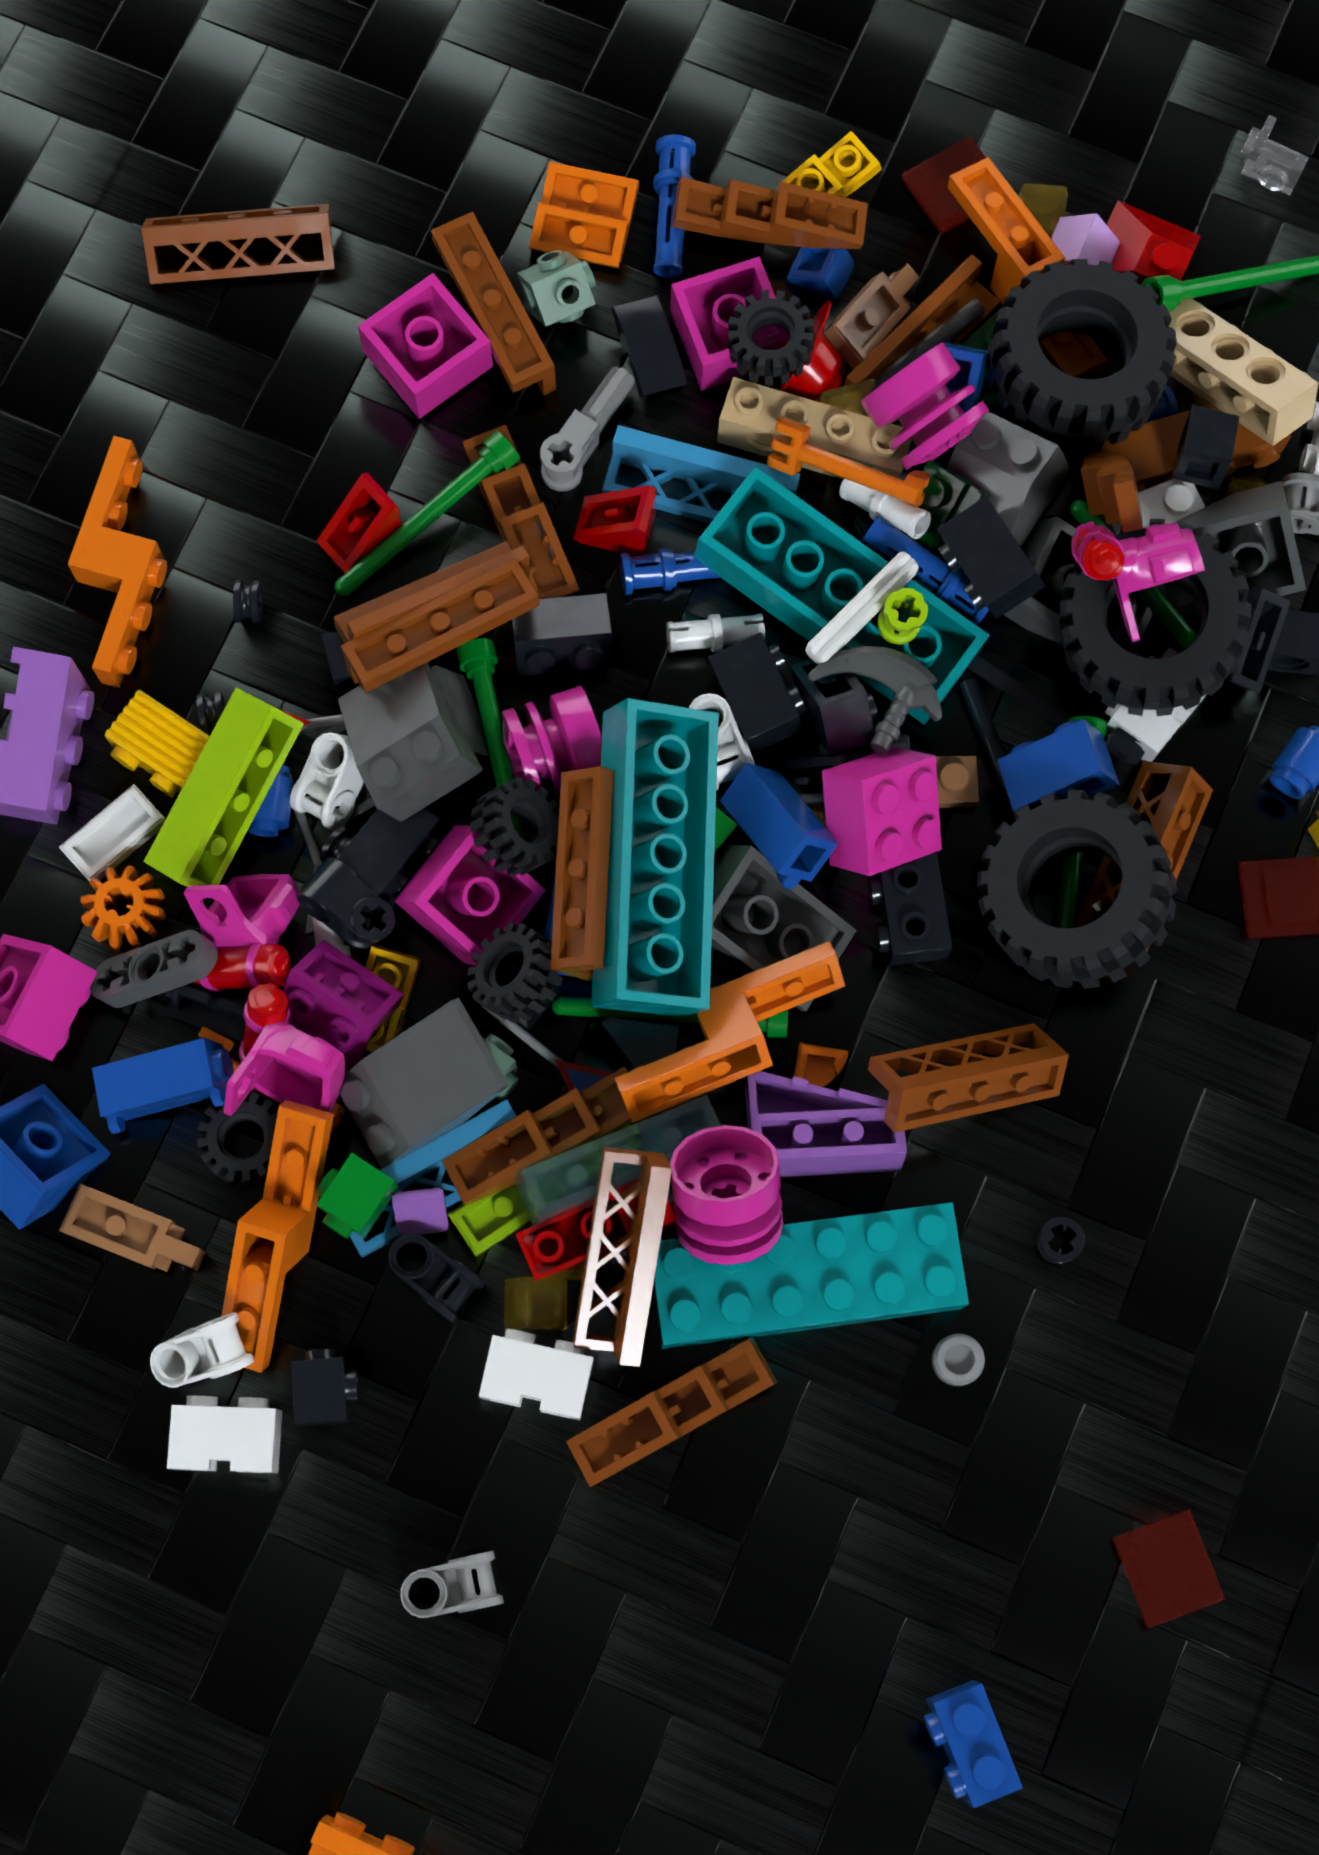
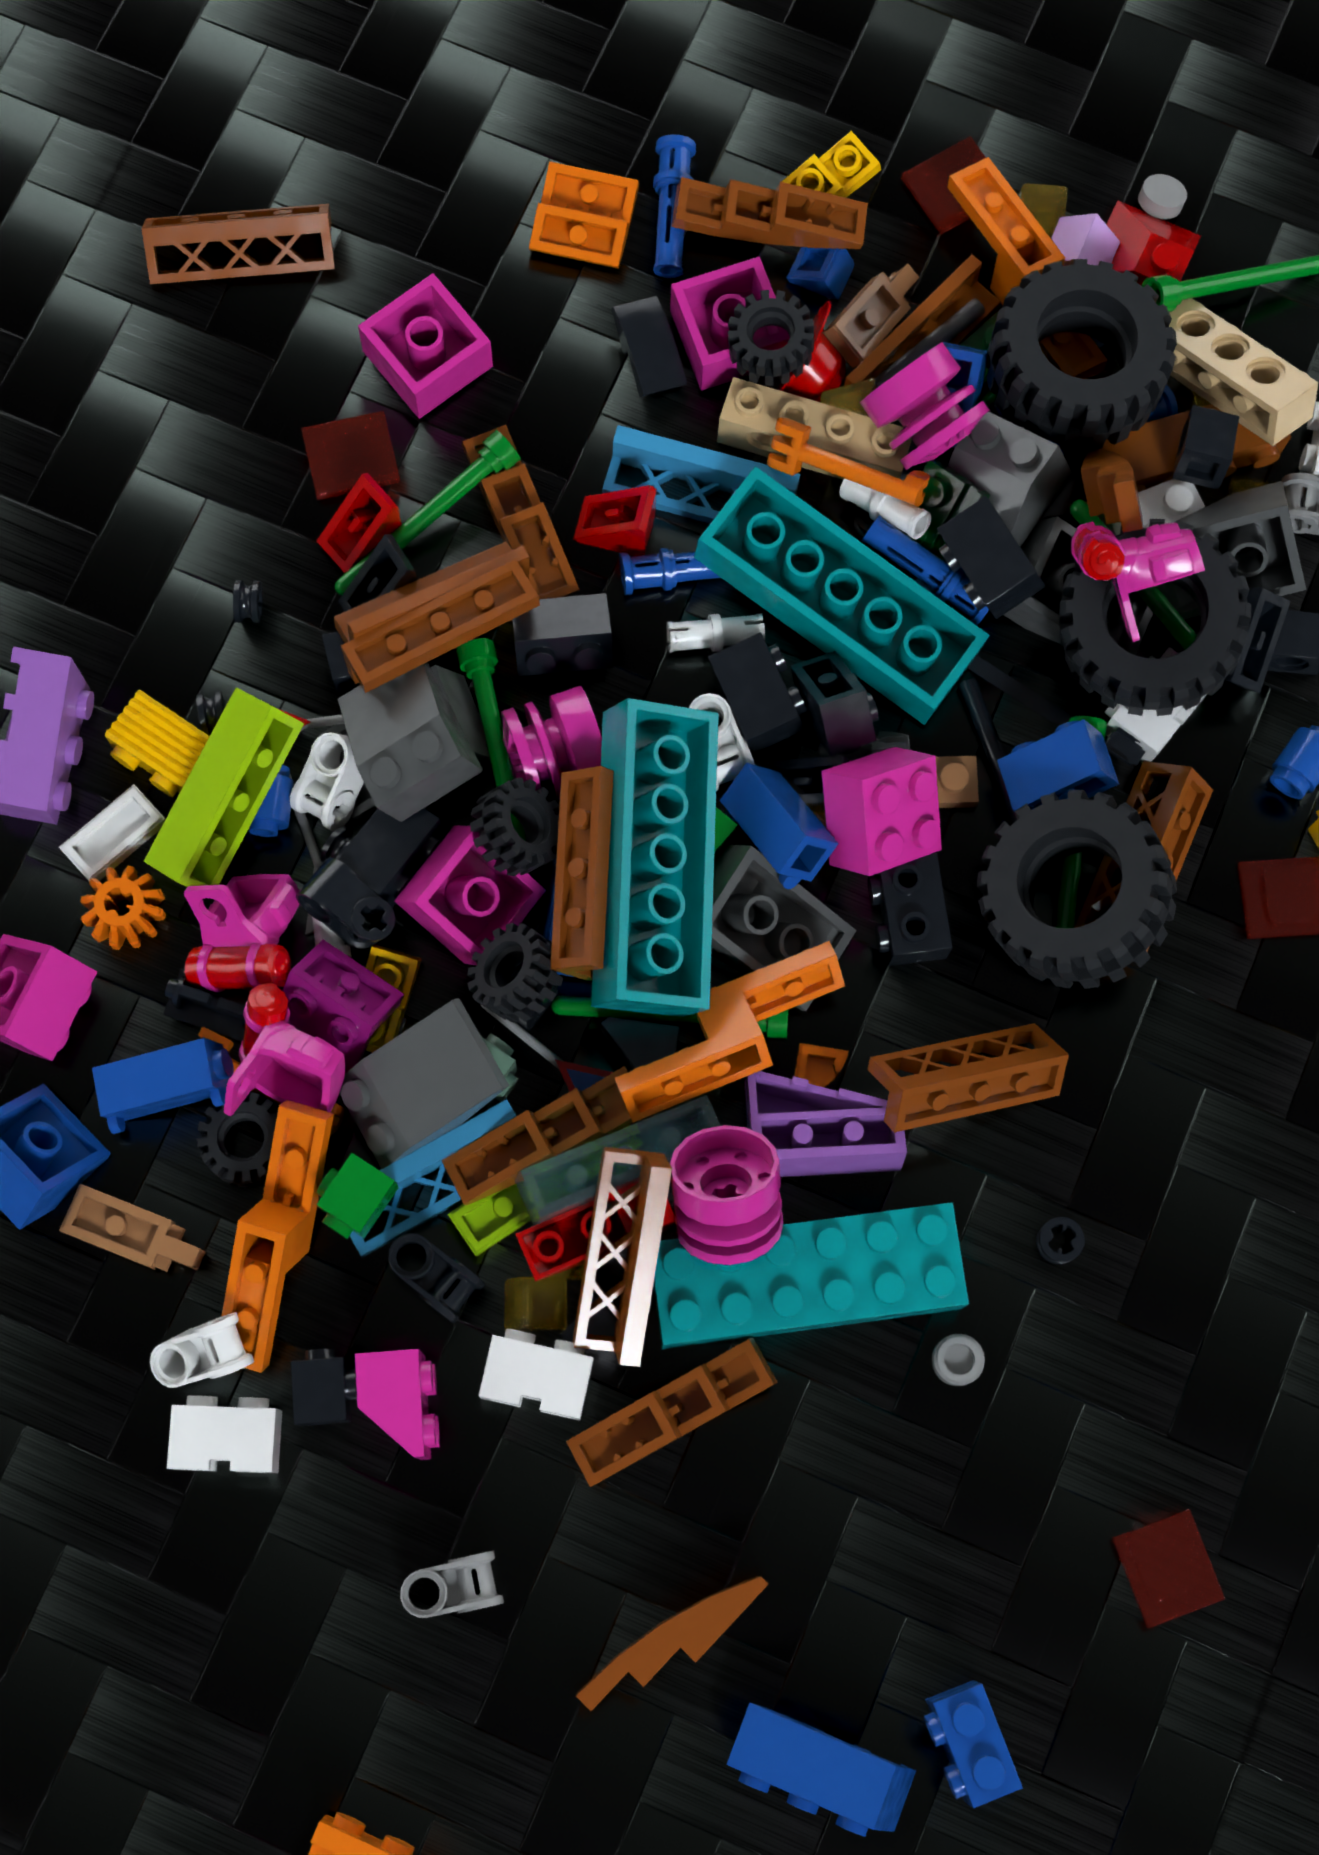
(117, 562): orange bracket -> none
(182, 958): dark grey beam -> none
(348, 448): none -> clear red piece
(381, 573): none -> black slope
(395, 1395): none -> dark pink slope
(420, 1211): medium lavender slope -> none
(494, 304): dark orange fence -> none
(558, 287): sand green brick -> none
(581, 432): light grey connector -> none
(691, 1630): none -> dark orange slope
(820, 1771): none -> blue wedge
(861, 608): white axle -> none
(898, 672): dark grey piece -> none
(916, 615): lime bush -> none
(1162, 196): none -> light grey tile
(1271, 162): clear bracket -> none

